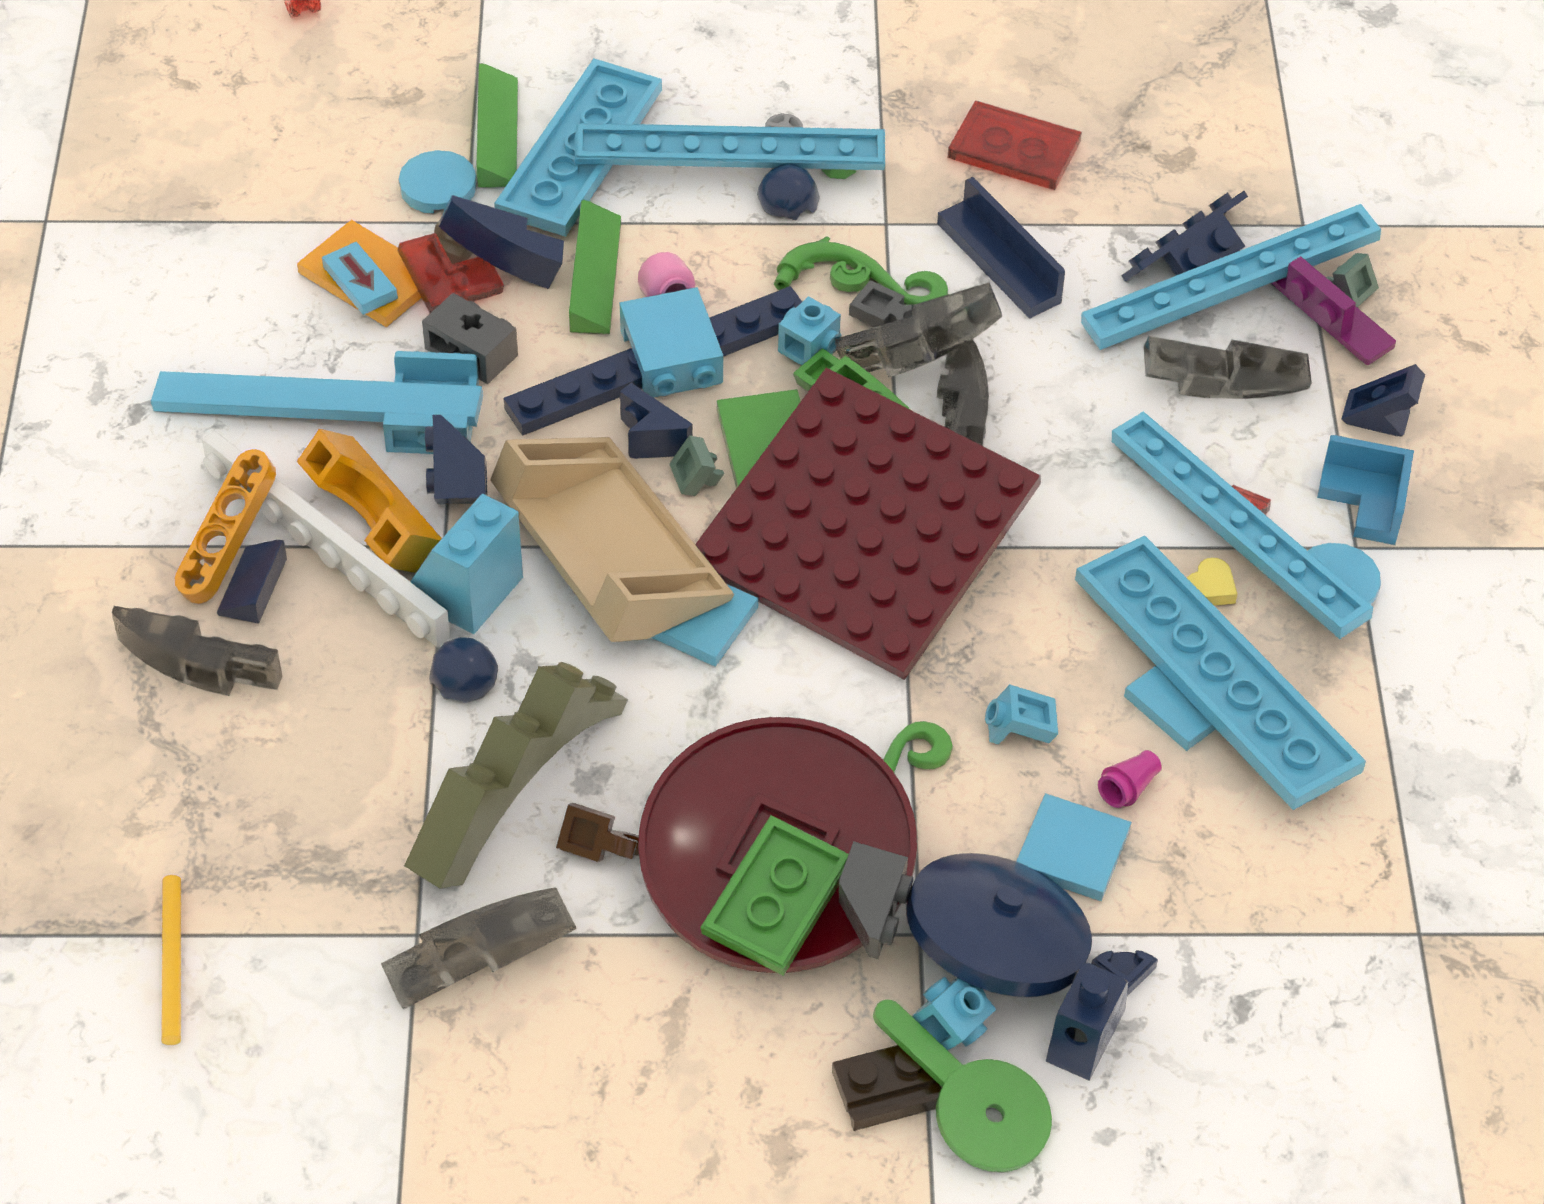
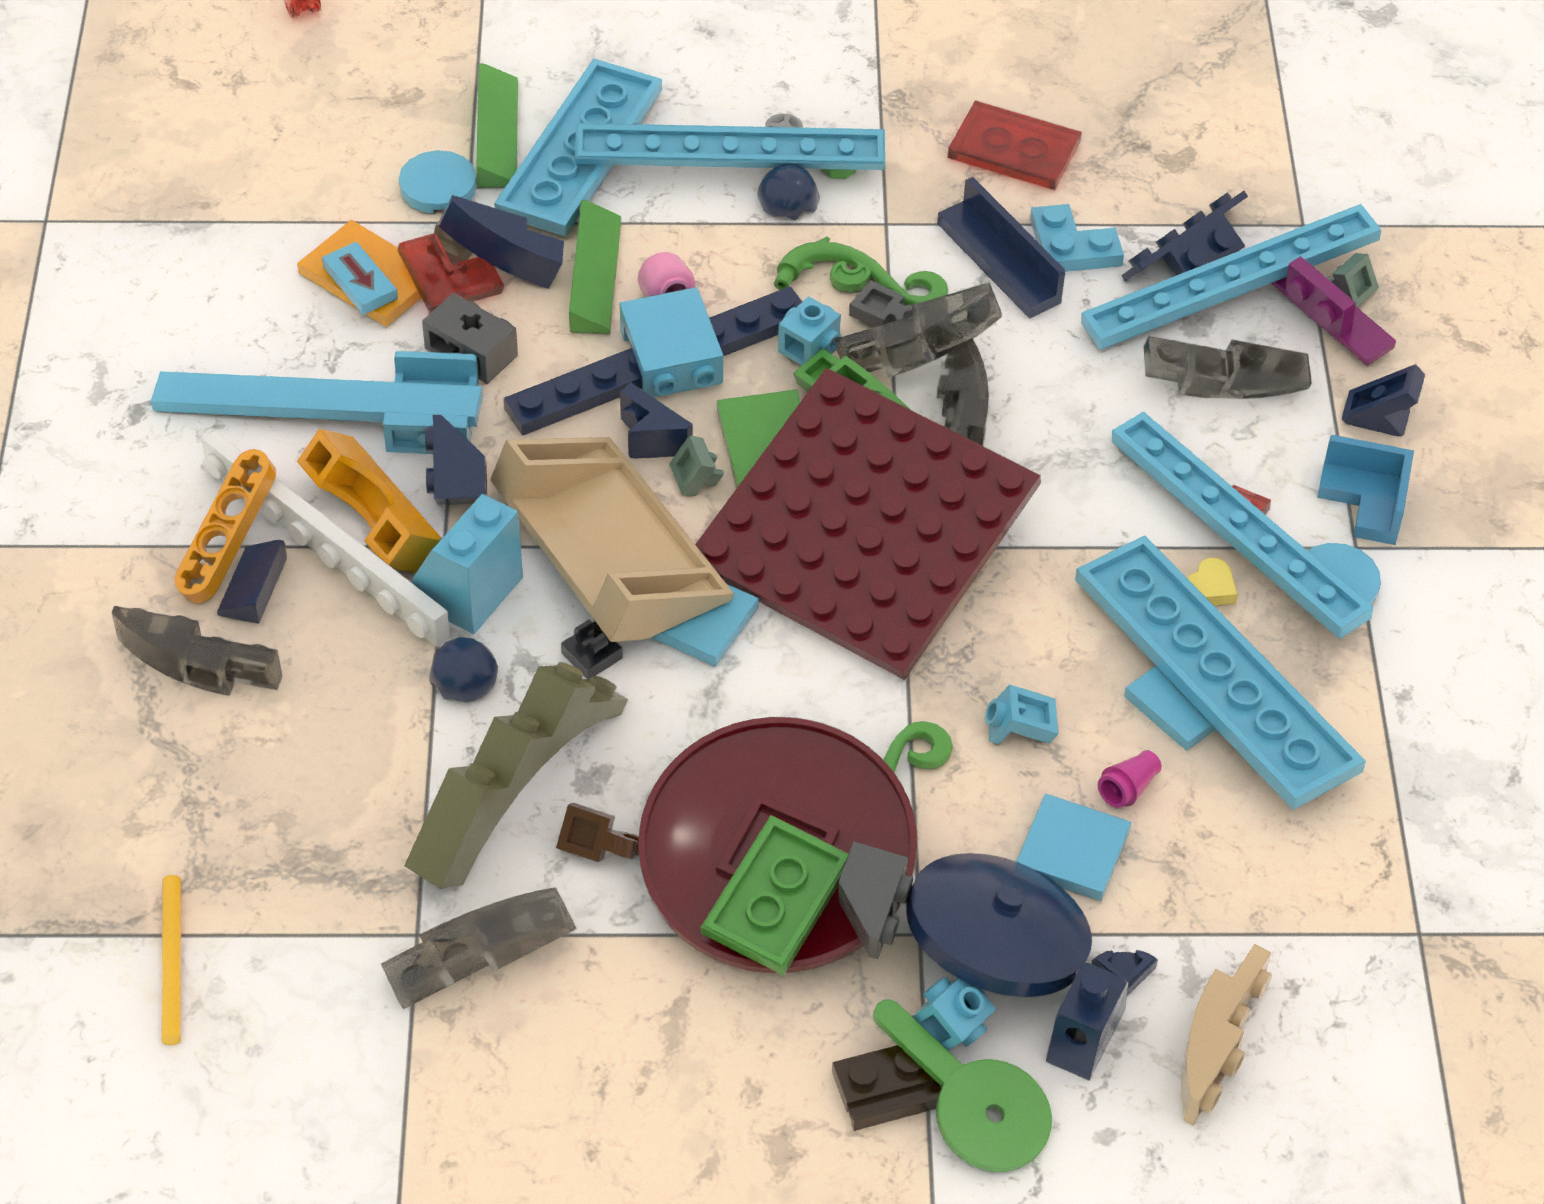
(591, 649): none -> black tile
(1071, 248): none -> medium azure plate
(1218, 1032): none -> tan slope

